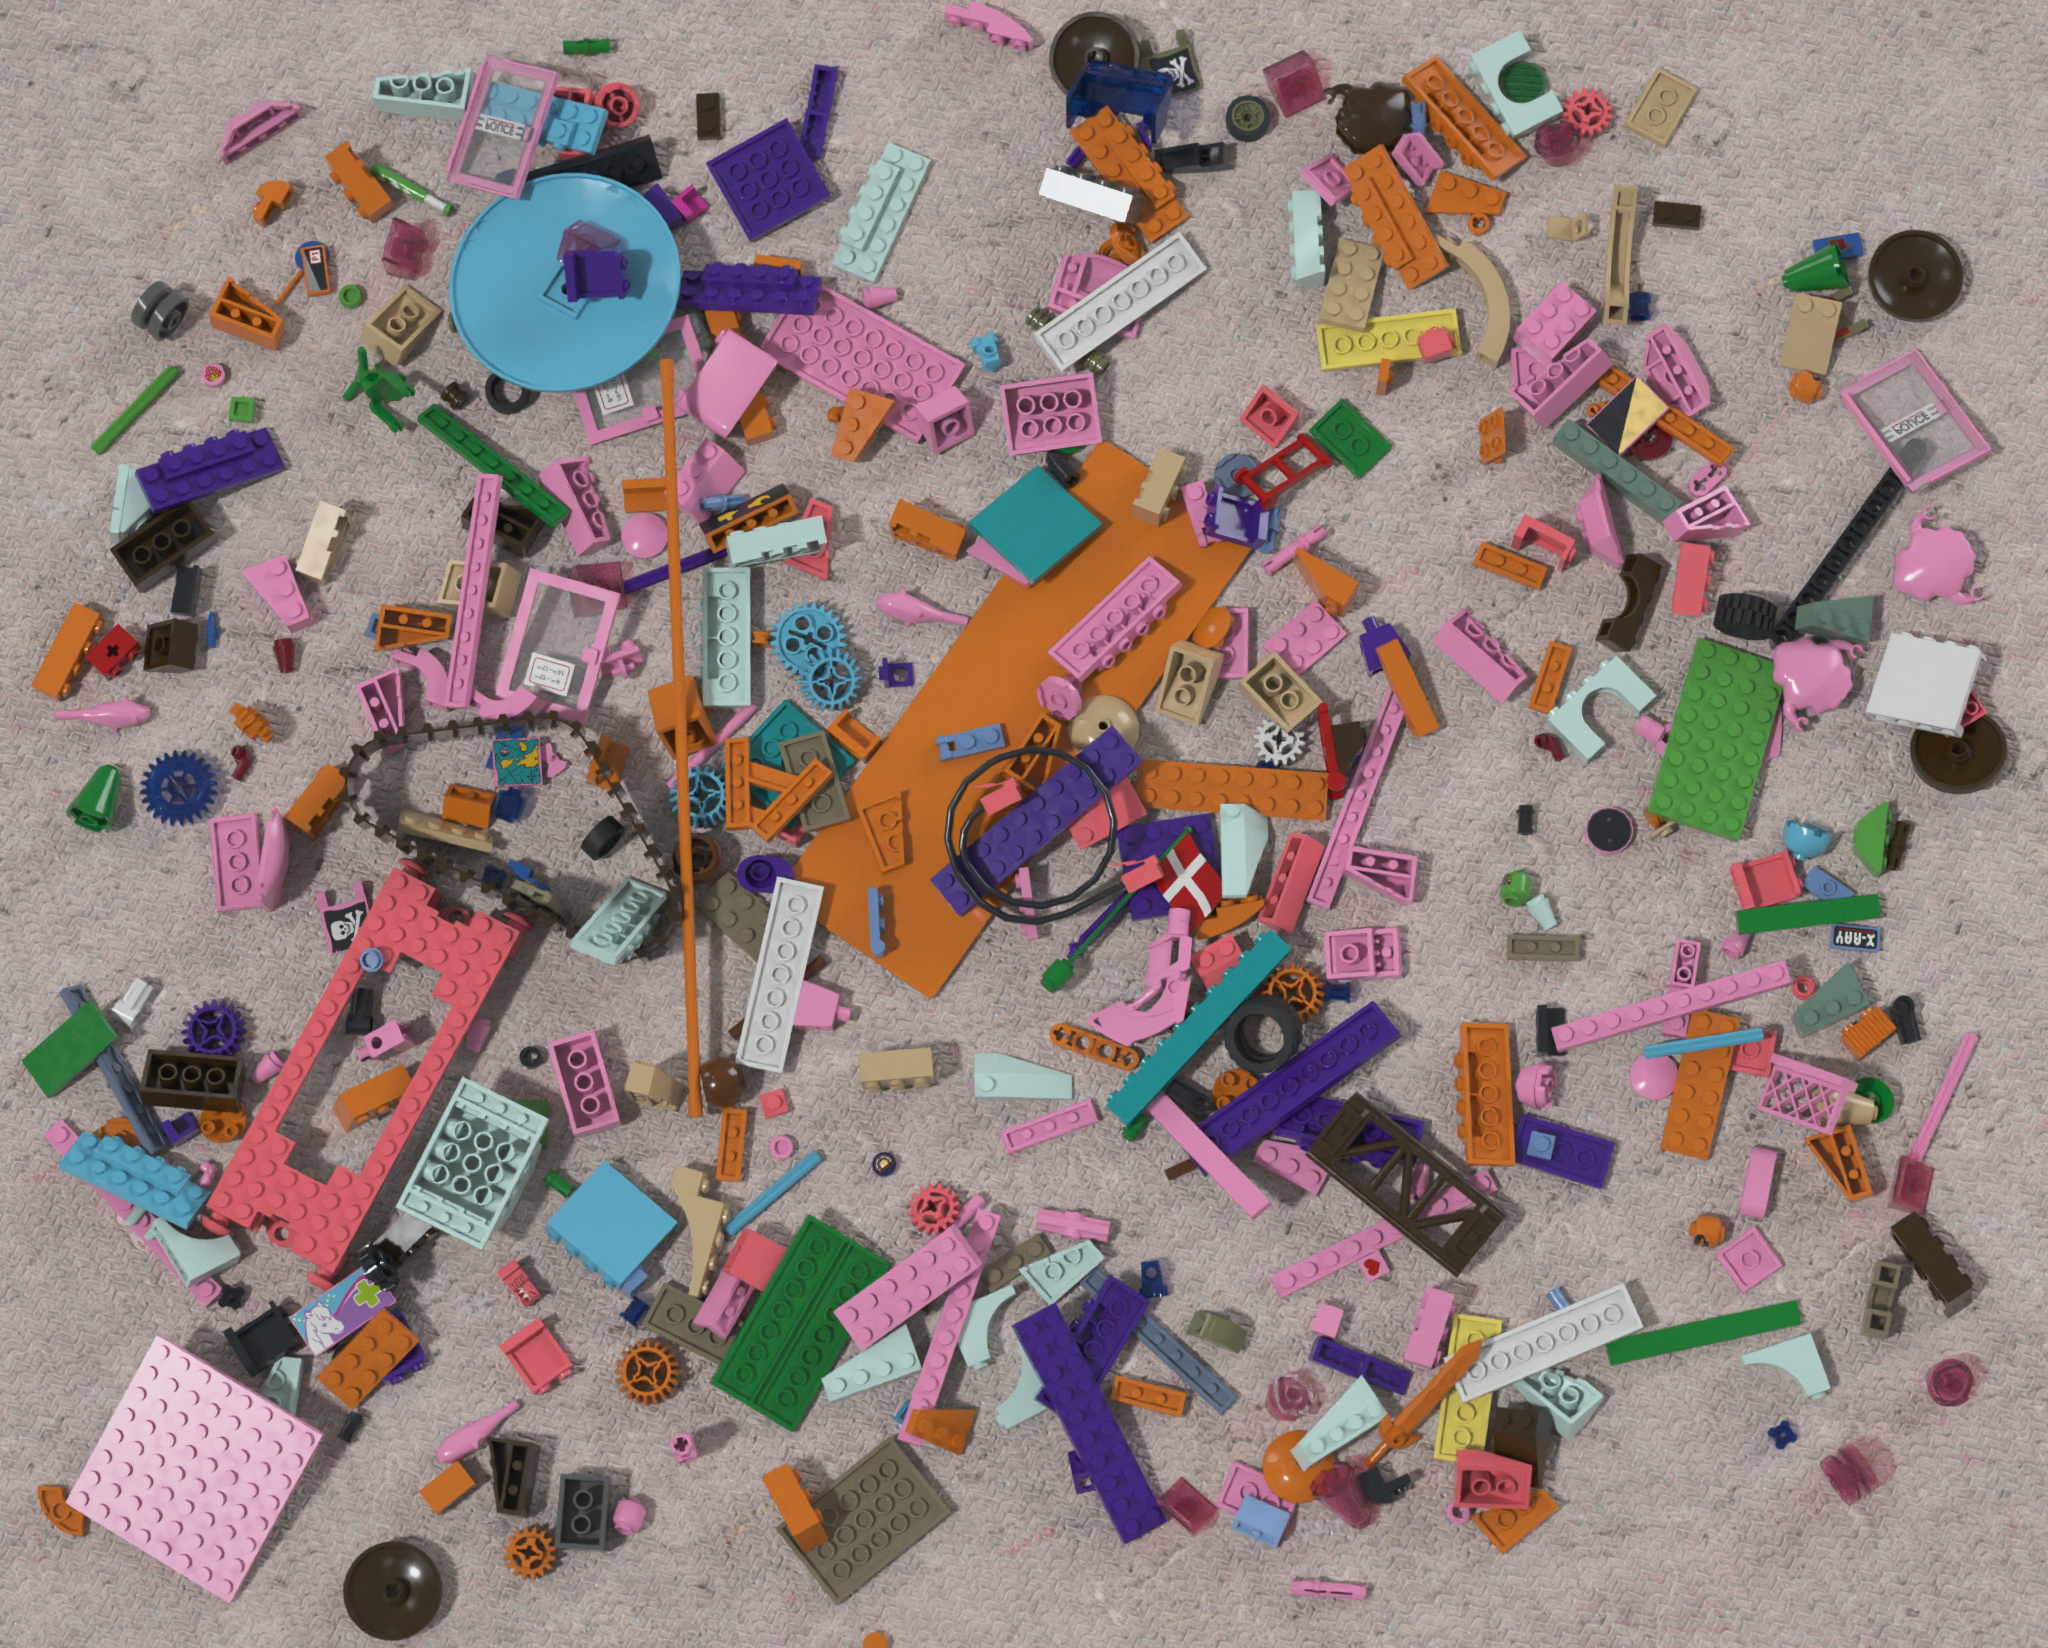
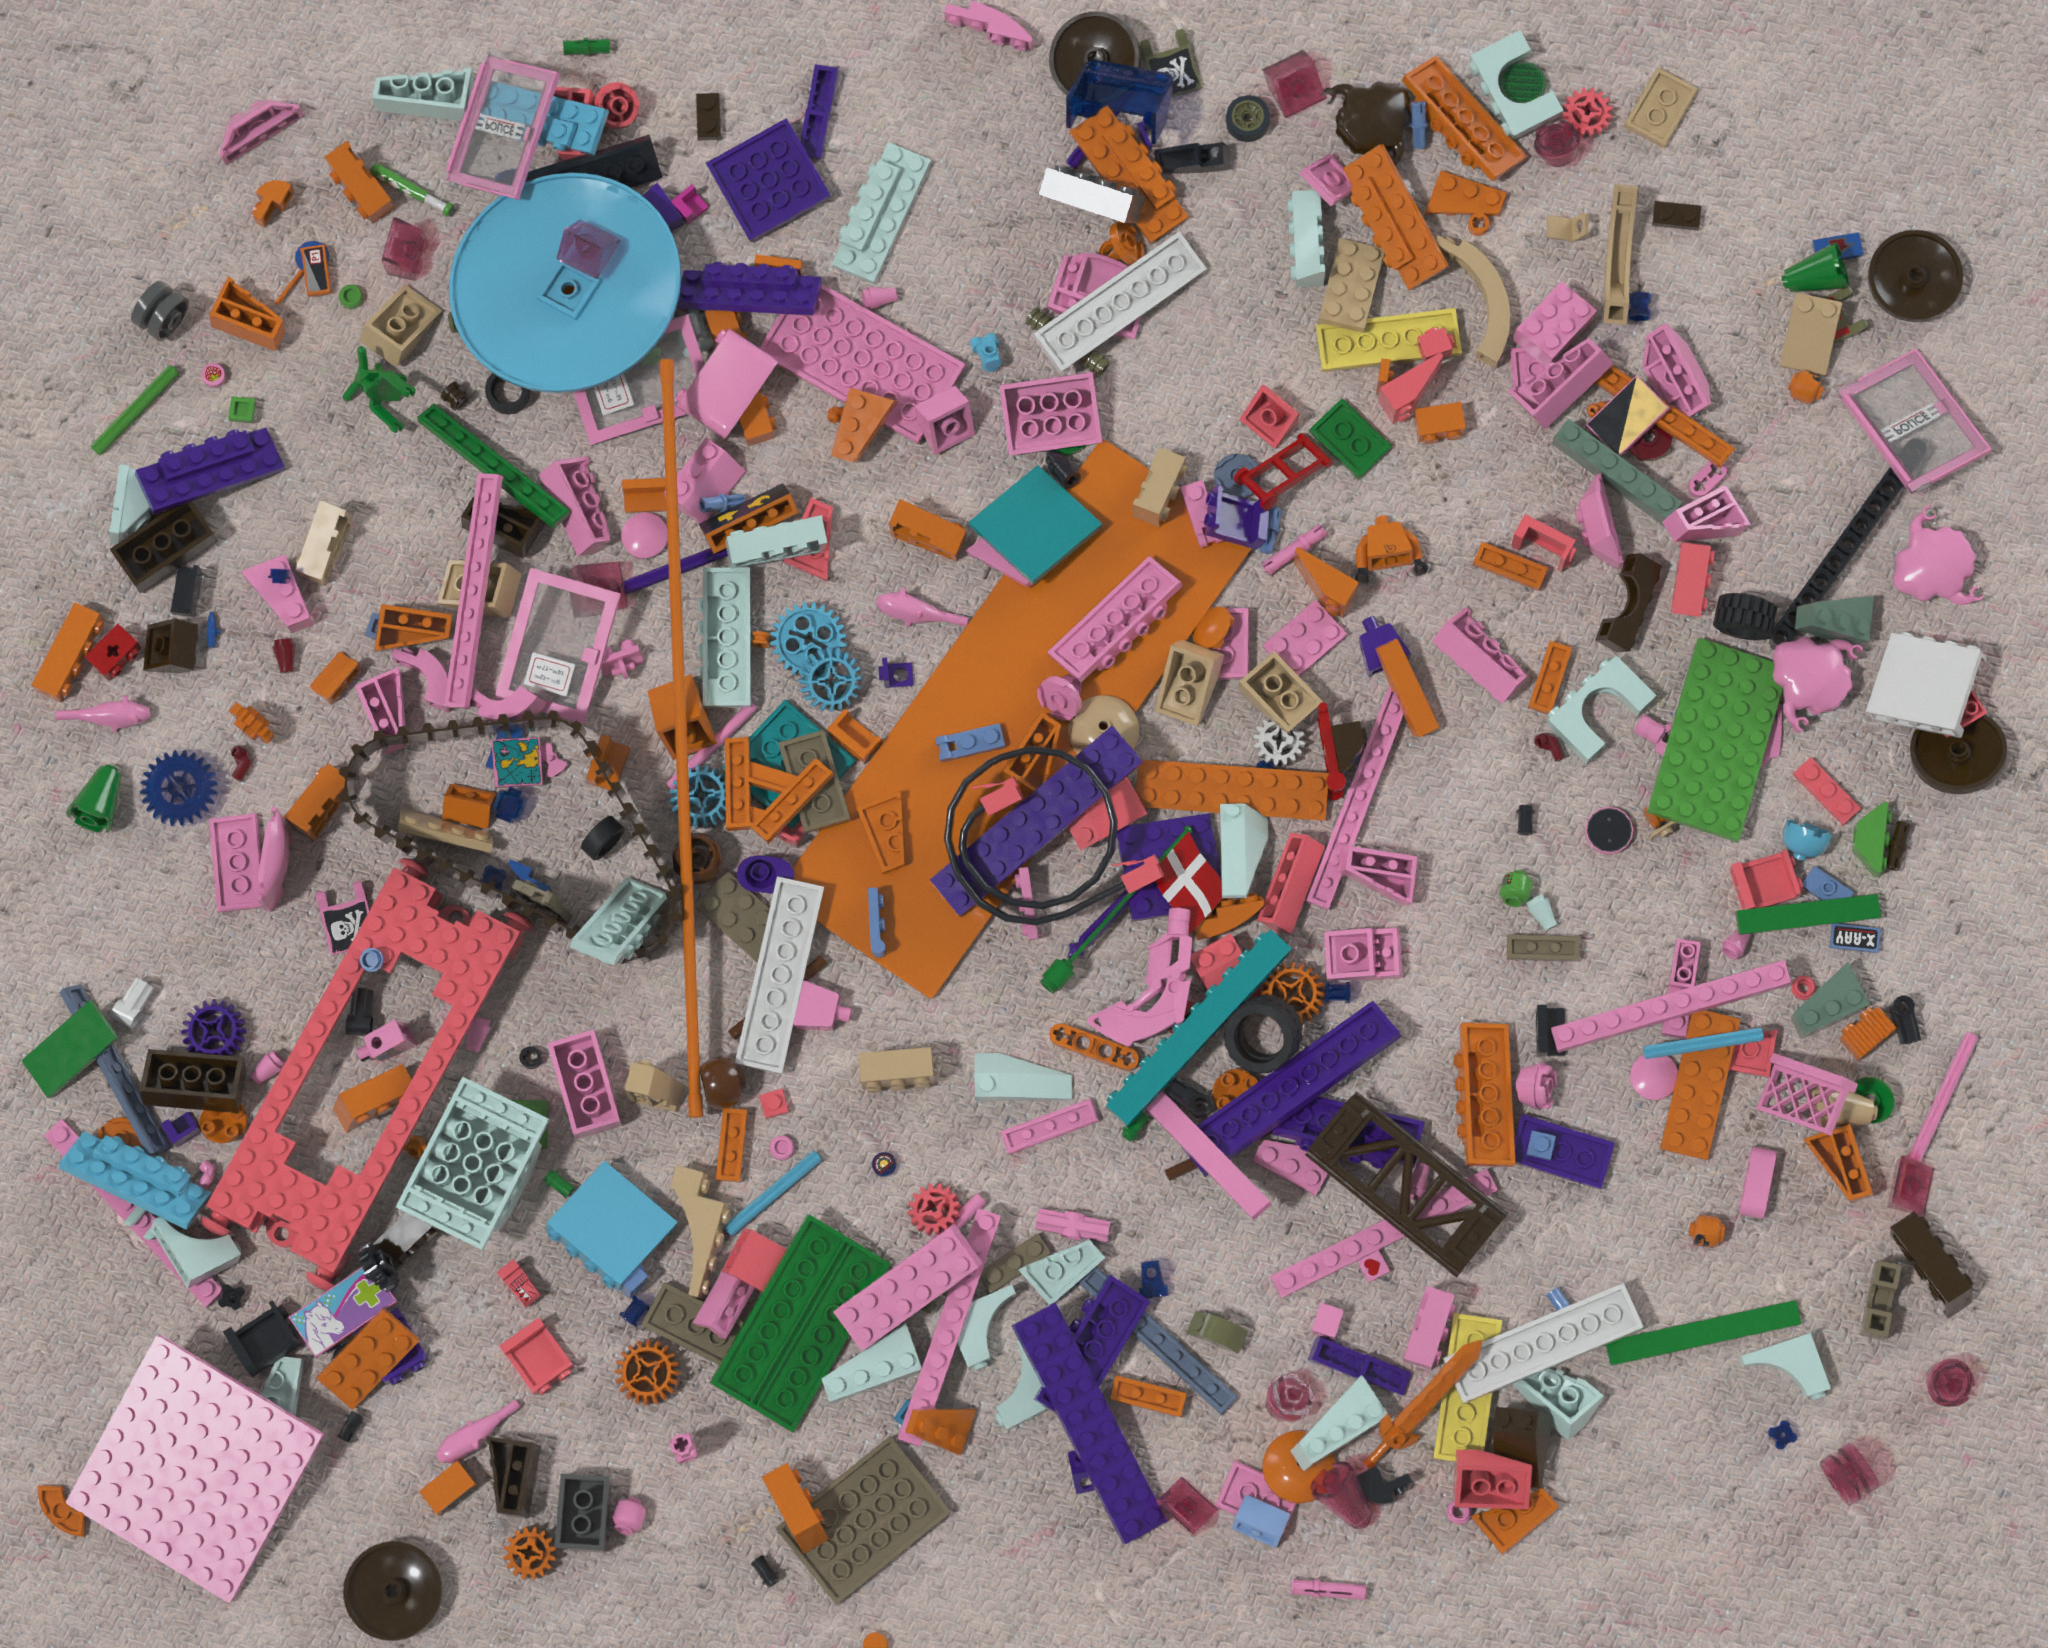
(279, 575): none -> clear blue plate
(335, 677): none -> orange panel
(416, 1146): none -> orange plate
(596, 274): dark purple panel -> none
(765, 1571): none -> black pin
(1387, 547): none -> orange torso
(1405, 392): none -> coral slope
(1417, 157): bright pink bracket -> none
(1439, 422): none -> orange brick
(1492, 437): orange hinge -> none
(1748, 1260): bright pink tile -> none
(1826, 791): none -> coral plate

